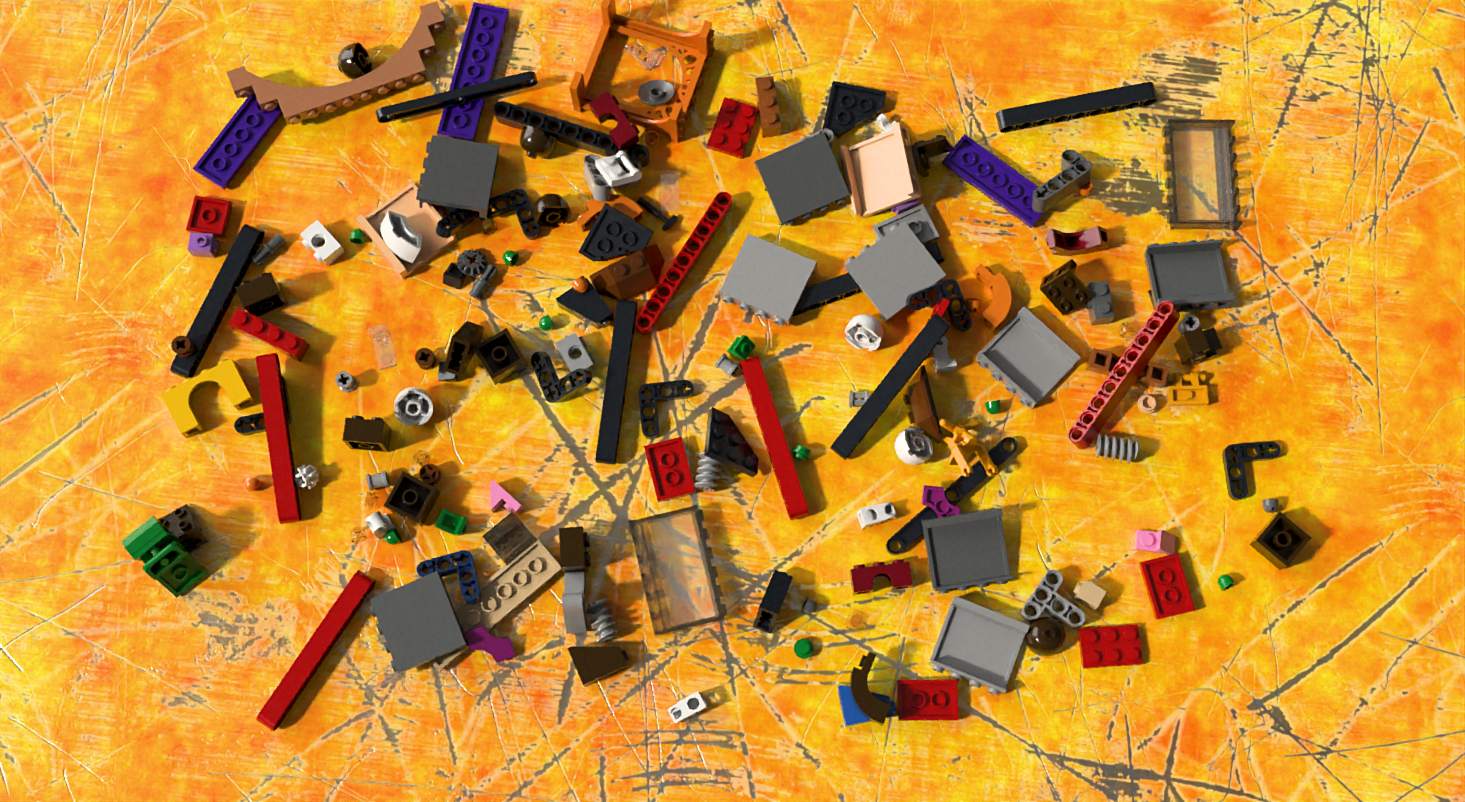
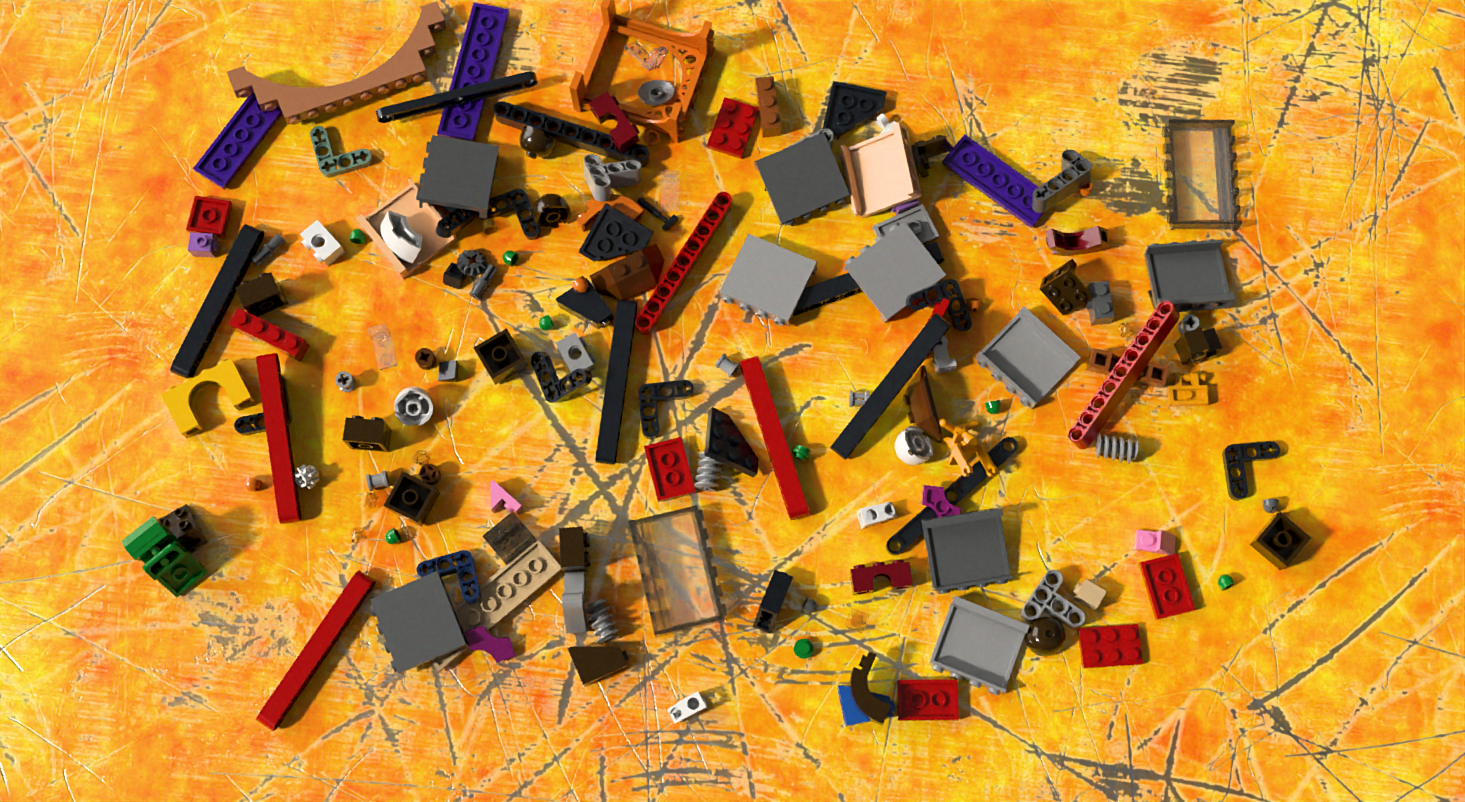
(185, 350): reddish brown wheel -> none
(330, 159): none -> sand green beam
(353, 61): dark brown cylinder -> none
(379, 524): white leg -> none
(451, 522): green bracket -> none
(461, 348): dark brown slope -> none
(613, 172): white plate -> none
(741, 347): green bracket -> none
(864, 332): white cylinder -> none
(1001, 297): orange arch -> none
(1076, 107): black beam -> none
(1147, 404): light nougat plate -> none

